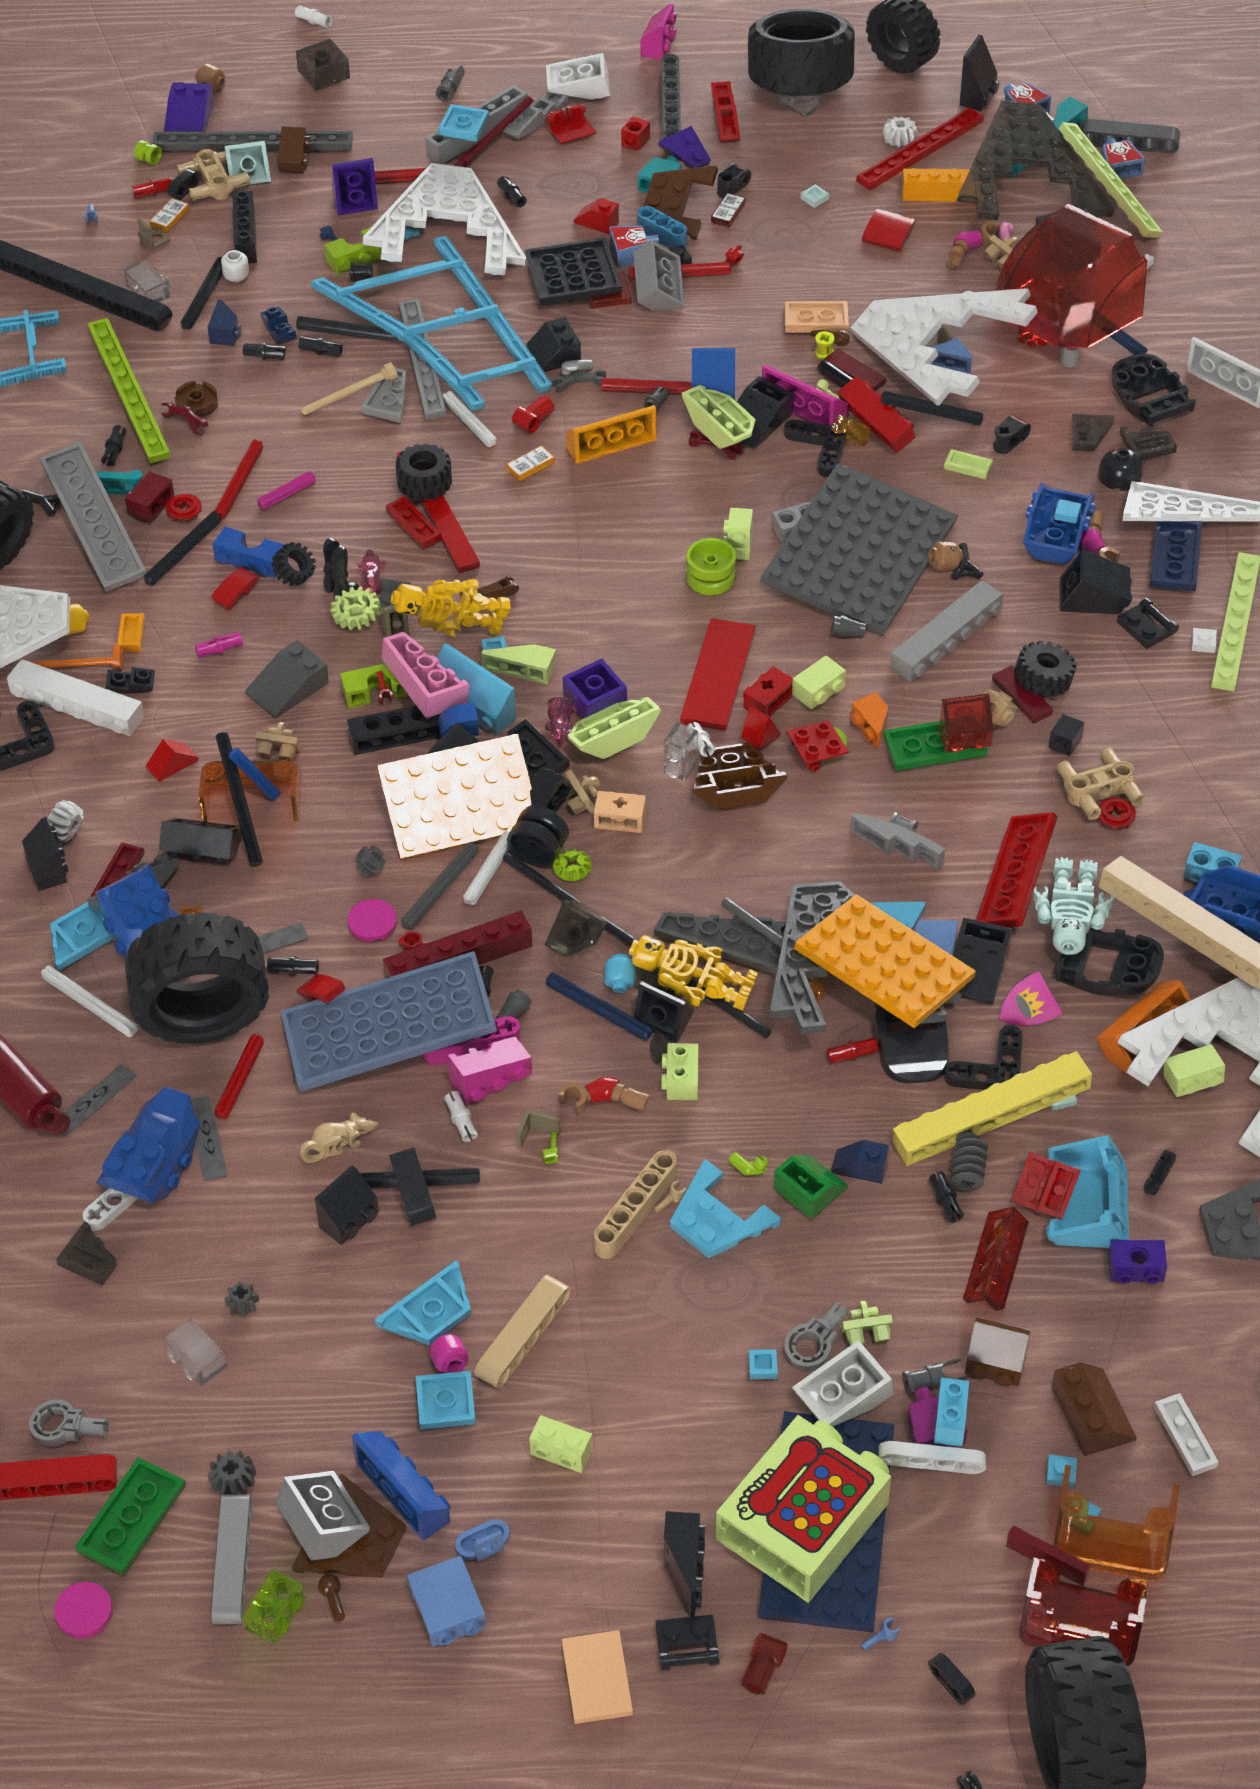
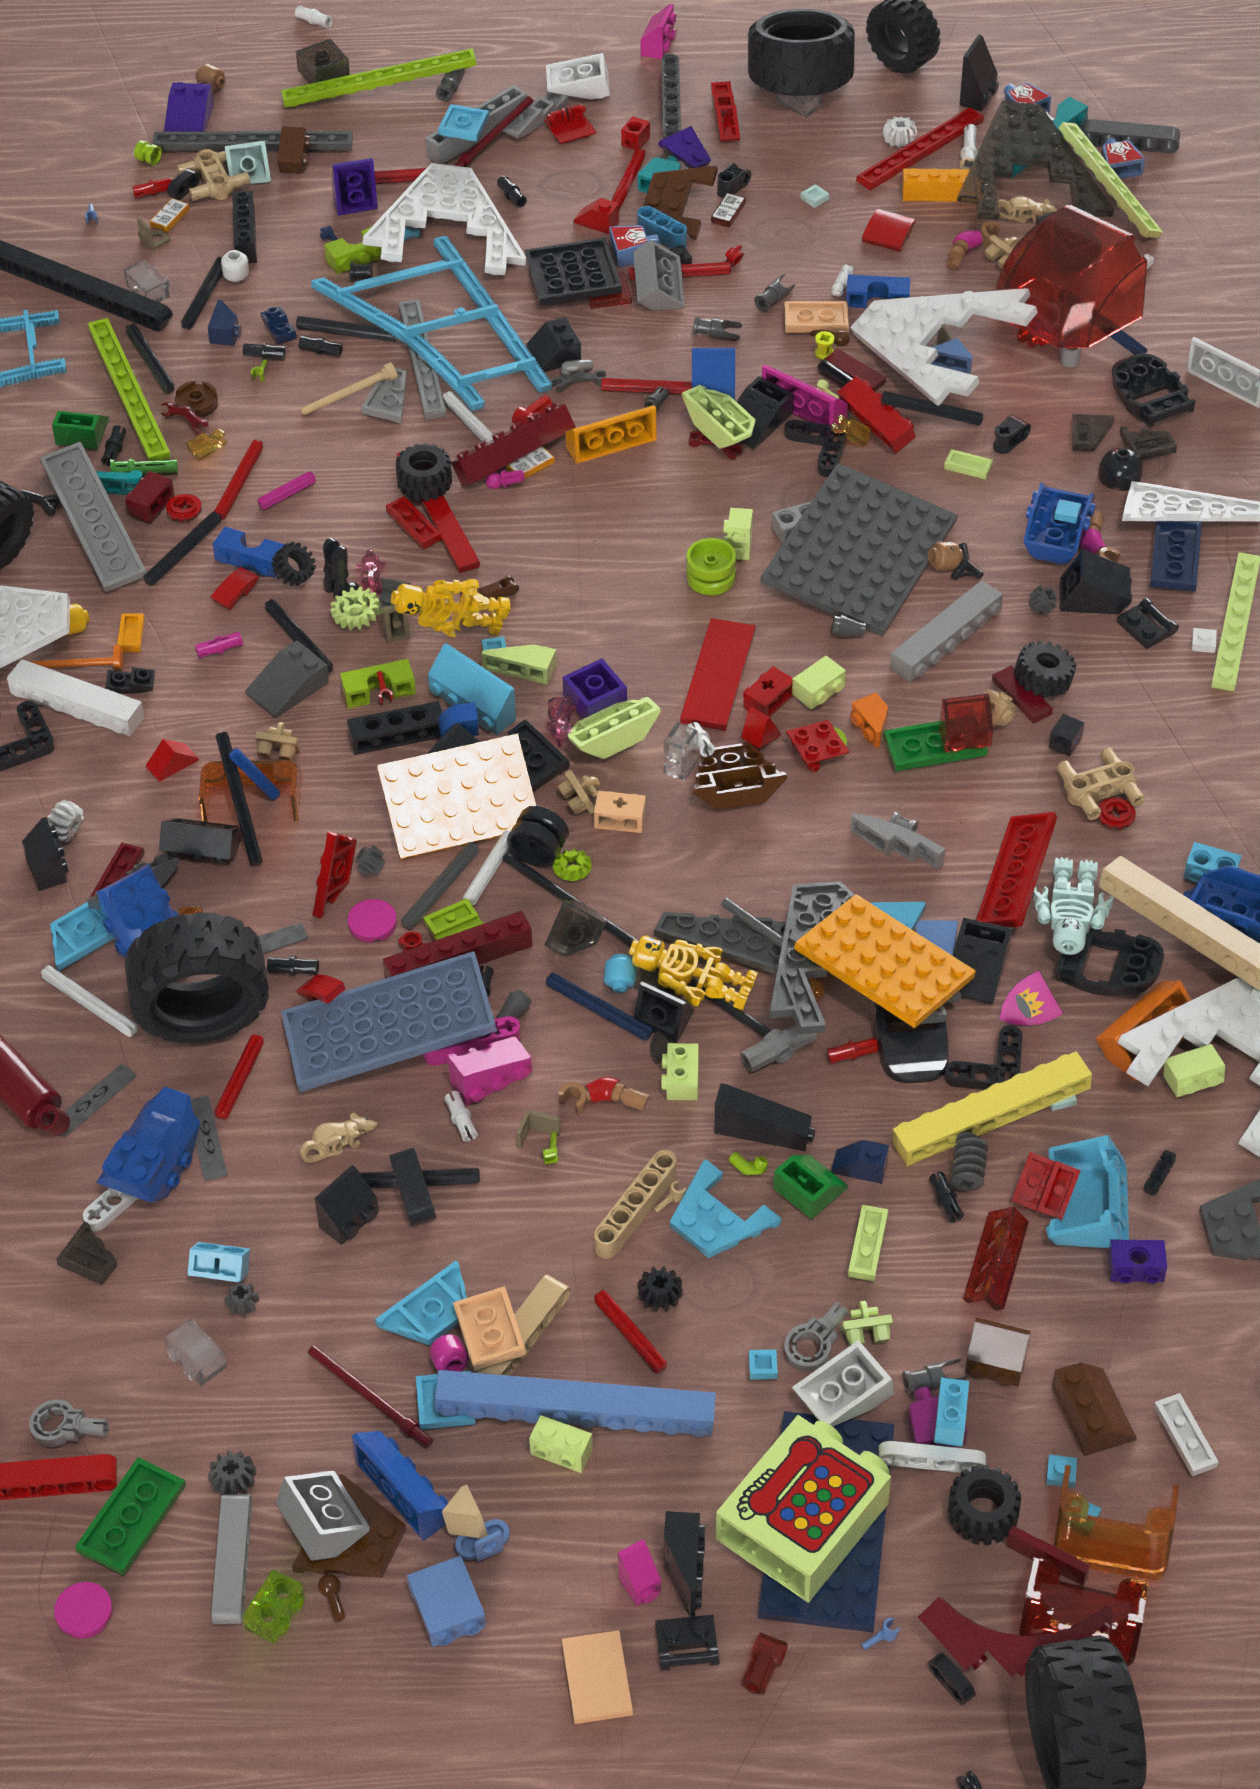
(79, 427): none -> green slope
(150, 358): none -> black axle
(158, 467): none -> bright green pin
(205, 445): none -> clear yellow plate
(218, 1262): none -> medium azure brick
(259, 371): none -> lime hand
(294, 630): none -> black axle
(335, 870): none -> red wing
(379, 77): none -> lime plate
(407, 1425): none -> dark red bar
(422, 676): bright pink wedge -> none
(452, 919): none -> lime plate
(463, 1515): none -> tan slope
(489, 1328): none -> light nougat tile
(506, 478): none -> dark pink axle
(513, 444): none -> dark red brick
(548, 789): black slope -> none
(575, 1403): none -> medium blue brick
(628, 176): none -> red axle
(630, 1331): none -> red axle
(639, 1573): none -> dark pink slope
(660, 1289): none -> black gear
(716, 327): none -> dark grey piece
(760, 1120): none -> black slope
(772, 294): none -> dark grey piece
(775, 1046): none -> light grey piece
(841, 280): none -> white axle
(865, 287): none -> blue arch
(868, 1243): none -> yellowish green plate
(969, 150): none -> white pin
(971, 1641): none -> dark red arch
(989, 1485): none -> black tyre
(1005, 230): bright pink arm -> none
(1023, 208): none -> tan animal
(1042, 600): none -> dark grey gear

